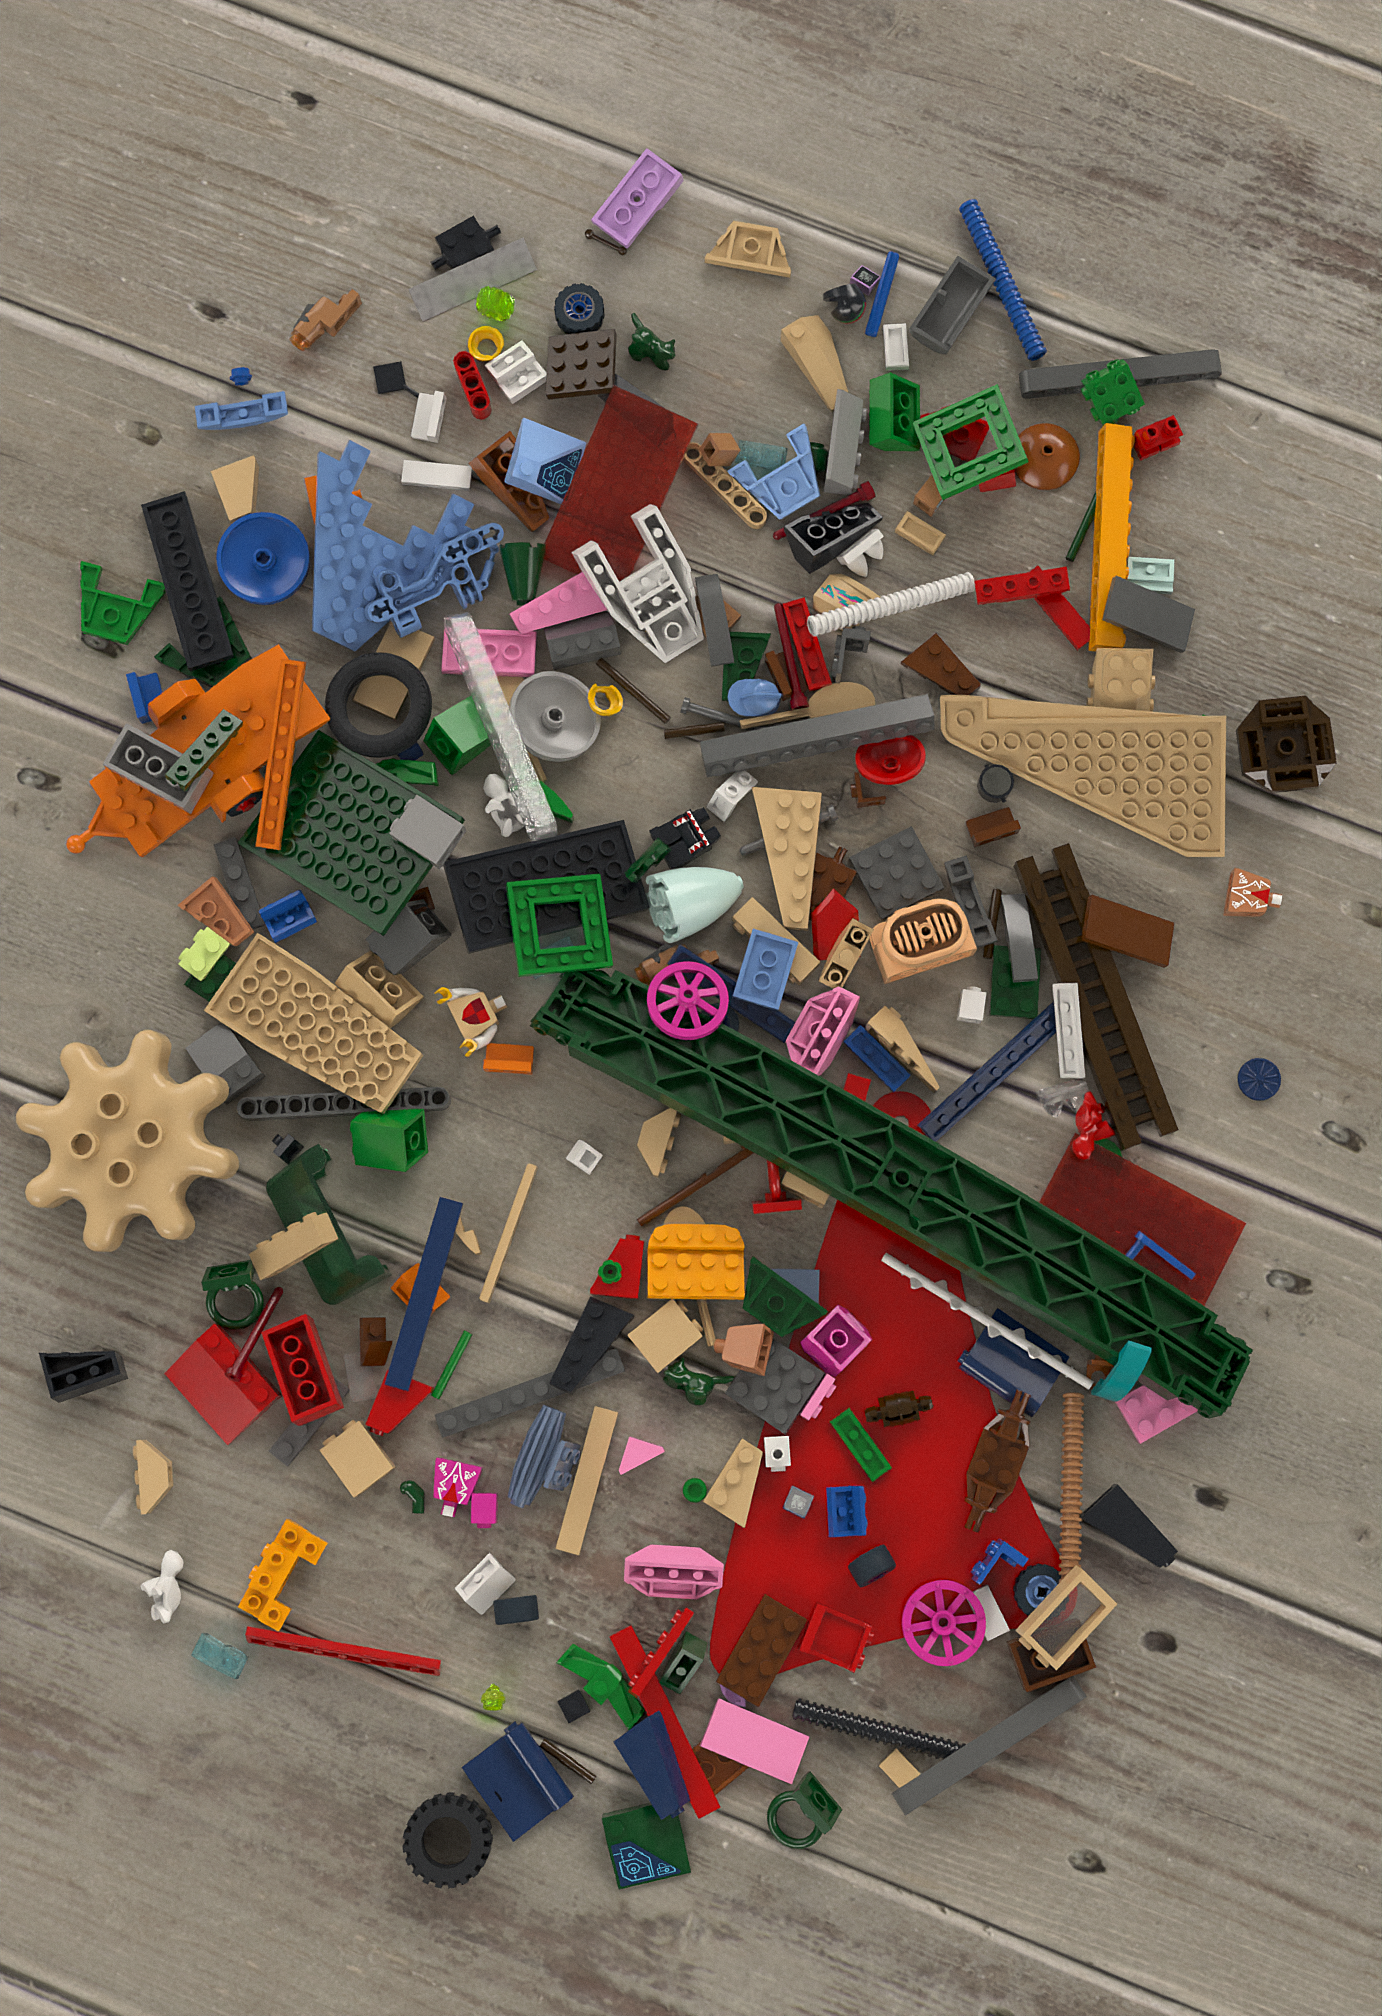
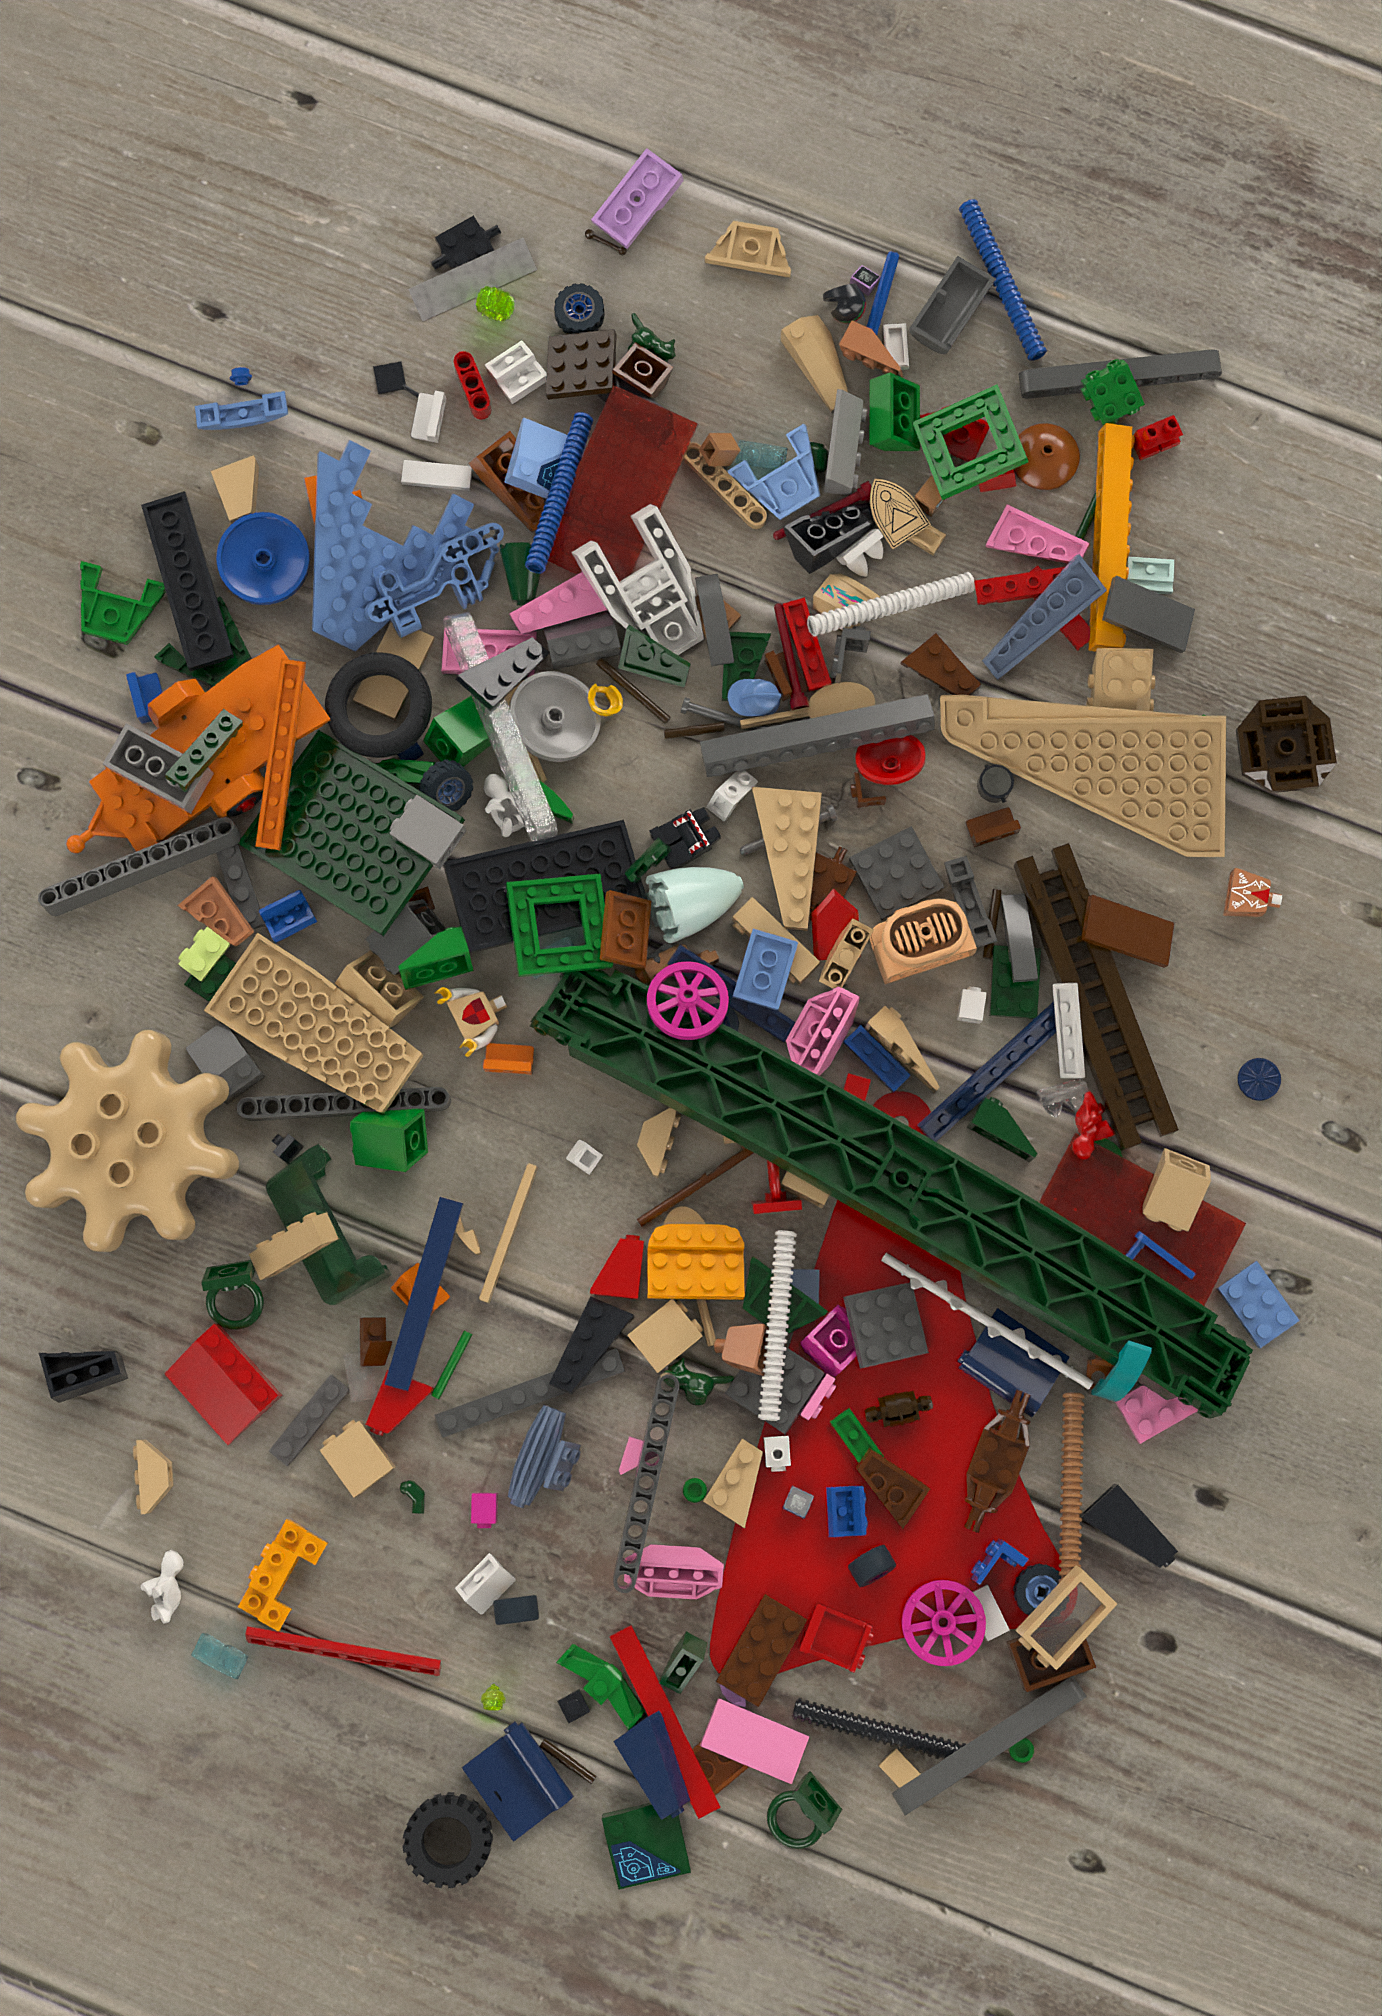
(151, 866): none -> dark grey beam
(235, 1372): dark red bar -> none
(302, 1370): red brick -> none
(323, 316): medium nougat plate -> none
(438, 959): none -> green slope
(447, 784): none -> black wheel
(454, 1483): dark pink torso -> none
(483, 333): yellow piece -> none
(502, 673): none -> wing
(559, 493): none -> blue piece
(586, 1480): tan tile -> none
(610, 1265): green plate -> none
(625, 930): none -> dark orange tile
(643, 370): none -> reddish brown slope
(646, 1494): none -> dark grey beam
(651, 659): none -> dark green wing
(653, 1660): red plate -> none
(777, 1325): none -> white piece
(864, 345): none -> nougat slope
(885, 1325): none -> dark grey plate
(894, 1486): none -> reddish brown wing
(896, 512): none -> tan shield
(998, 1126): none -> dark green slope
(1022, 1750): none -> green tile
(1029, 536): none -> bright pink wing
(1056, 606): none -> sand blue wing
(1176, 1190): none -> tan slope
(1257, 1304): none -> medium blue plate

